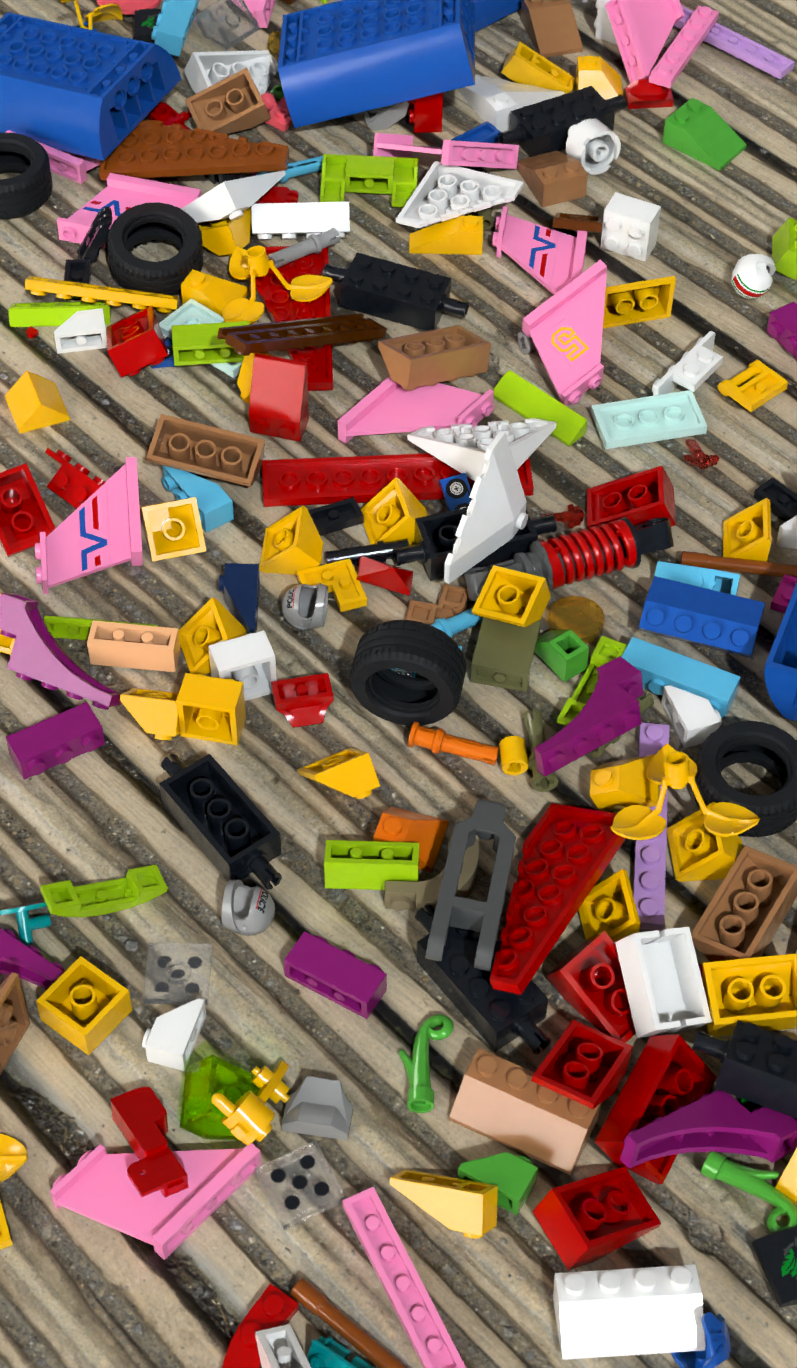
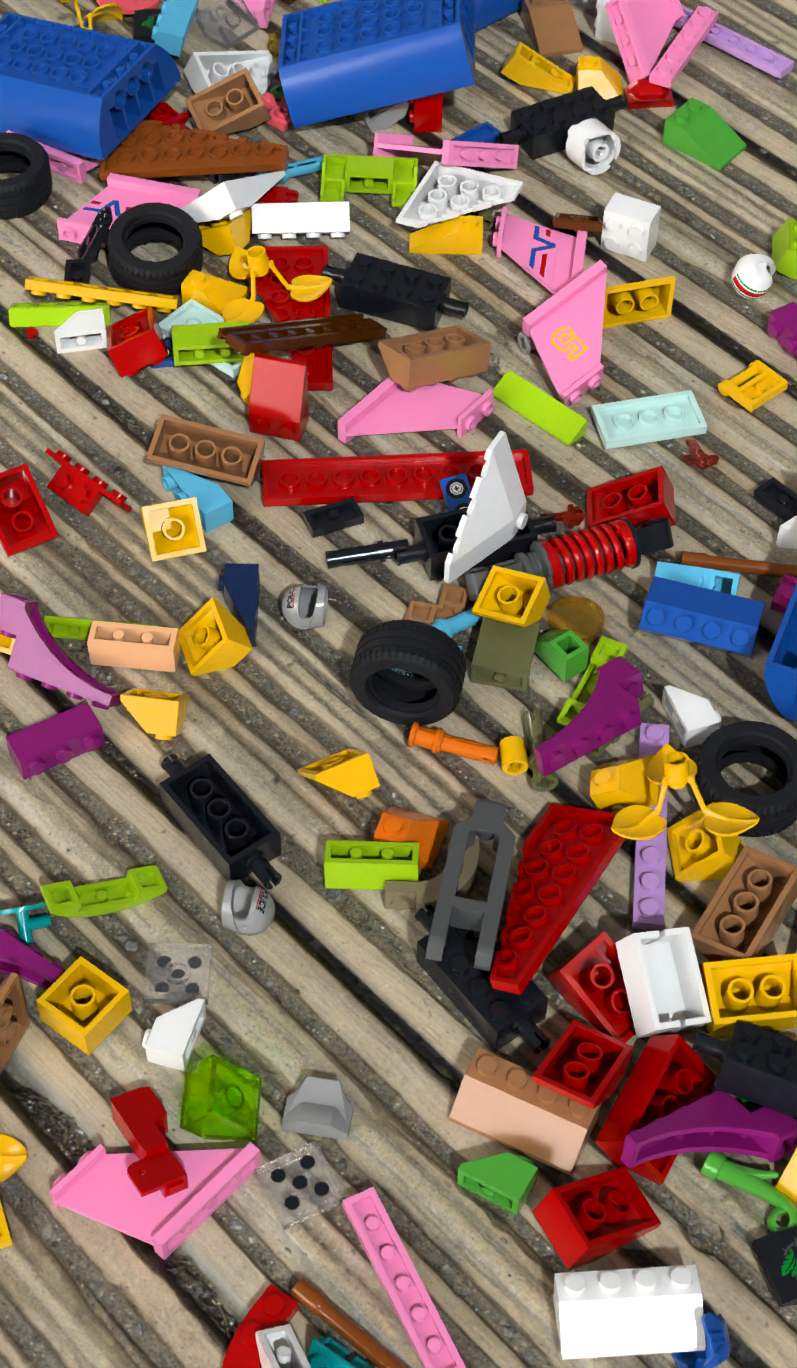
(35, 403): yellow slope -> none
(96, 535): bright pink piece -> none
(211, 708): yellow brick -> none
(245, 660): white brick -> none
(250, 1115): yellow piece -> none
(291, 544): yellow slope -> none
(303, 699): red slope -> none
(313, 244): light grey pin -> none
(335, 974): magenta brick -> none
(341, 581): yellow plate -> none
(384, 575): red slope -> none
(392, 514): yellow slope -> none
(418, 1068): bright green plant -> none
(452, 1201): yellow slope -> none
(465, 446): white slope -> none
(496, 98): white slope -> none
(553, 177): medium nougat slope -> none
(610, 908): yellow slope -> none
(664, 668): medium azure brick -> none
(692, 369): white bracket -> none
(748, 533): yellow slope -> none

